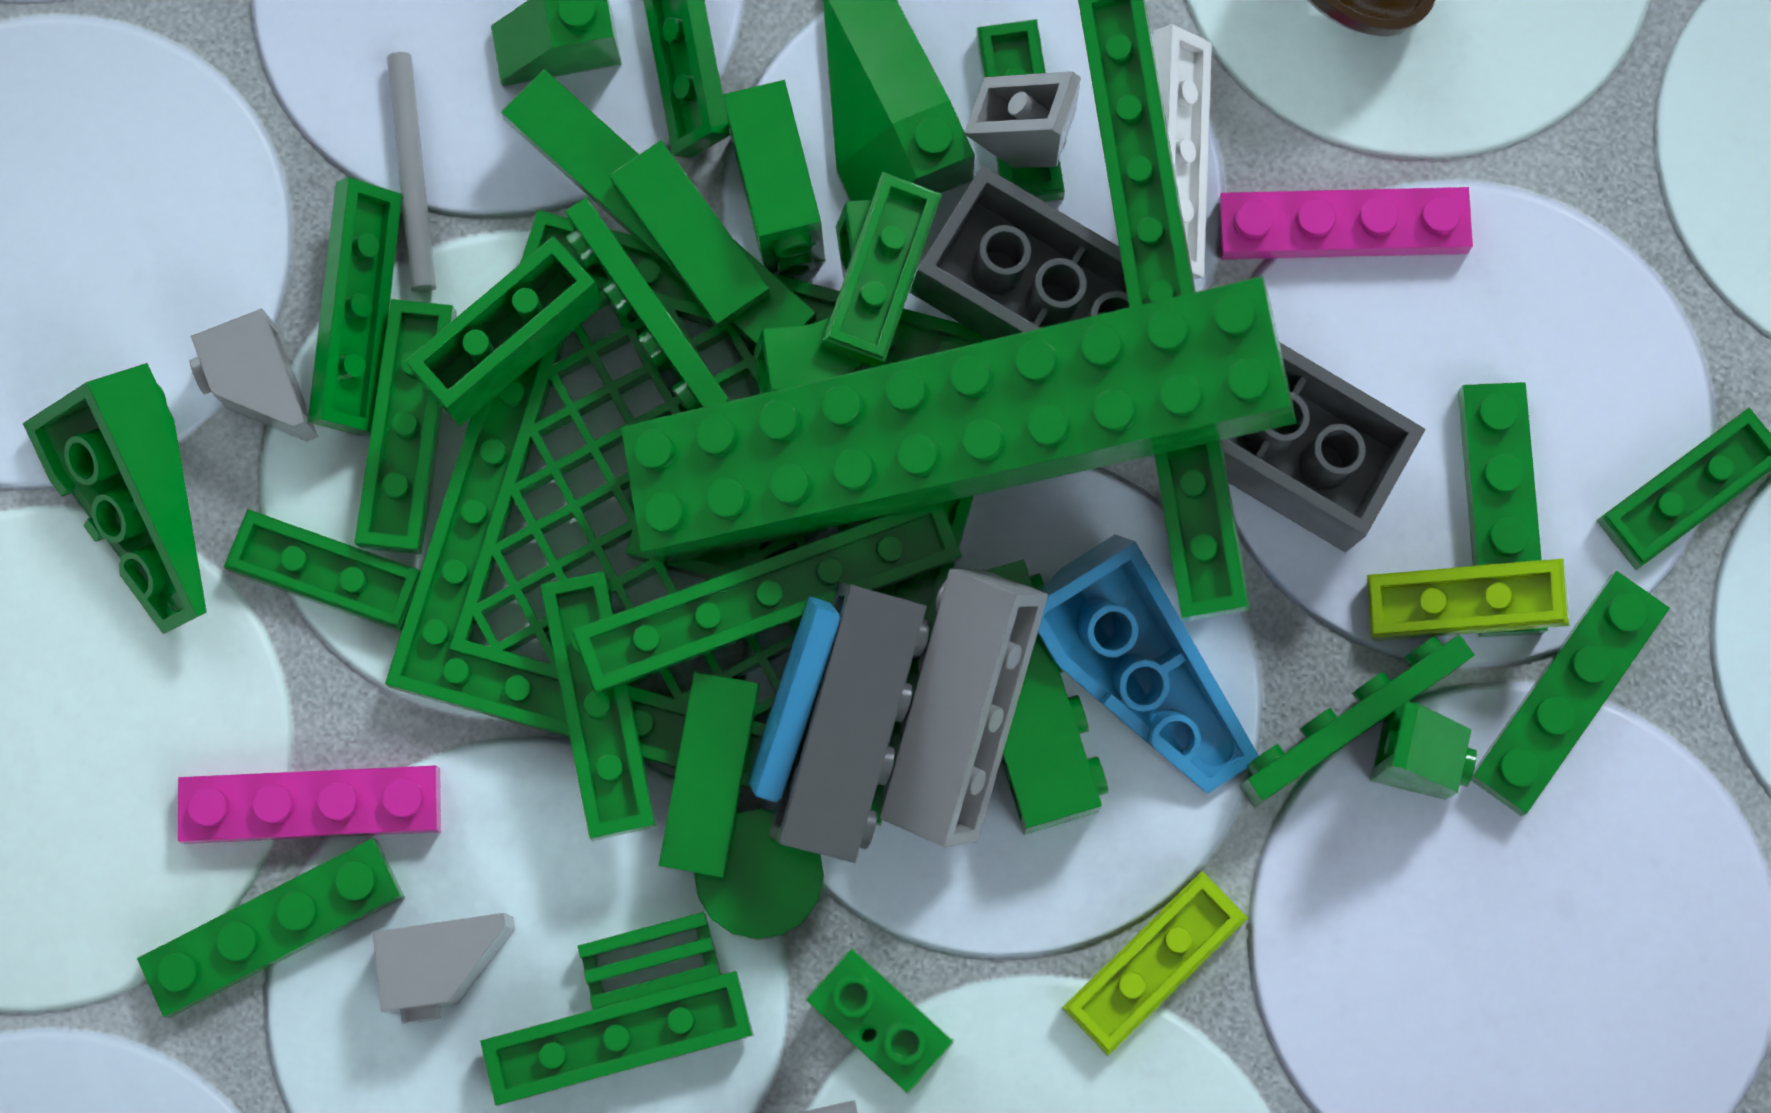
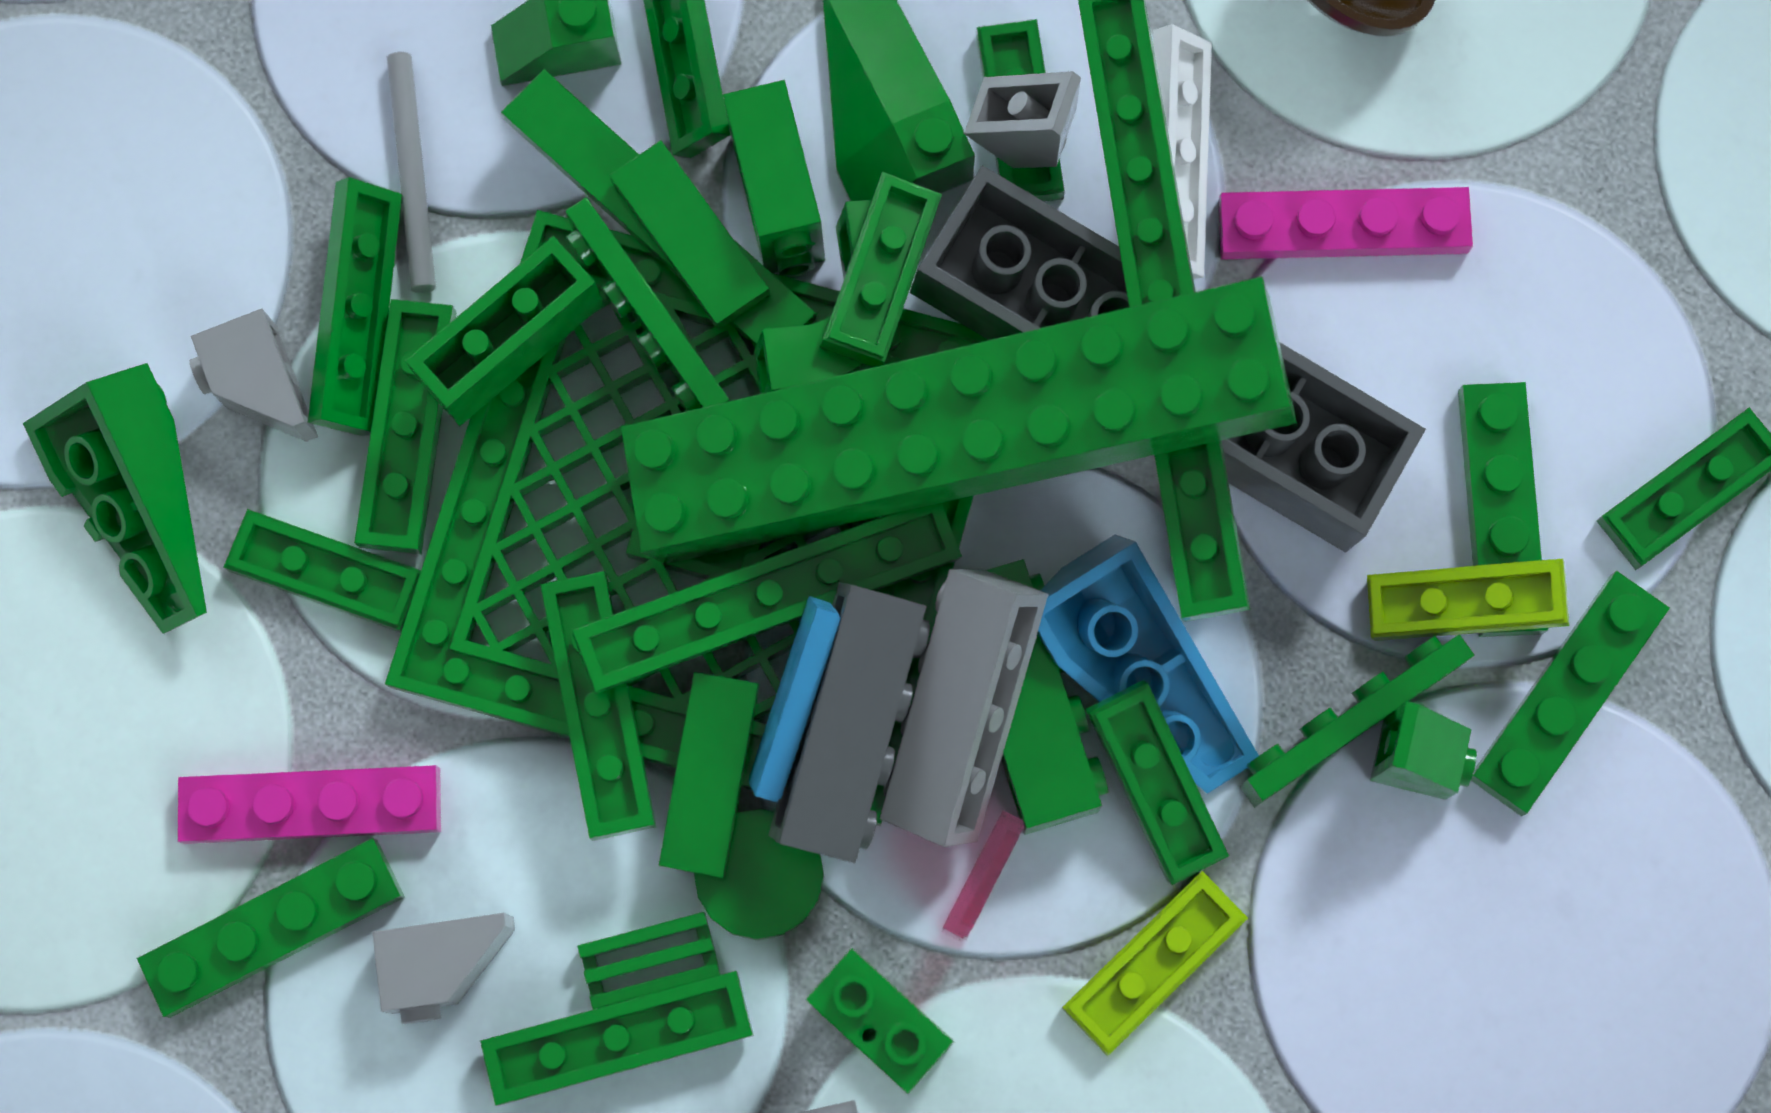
(983, 877): none -> clear pink tile
(1157, 782): none -> green tile

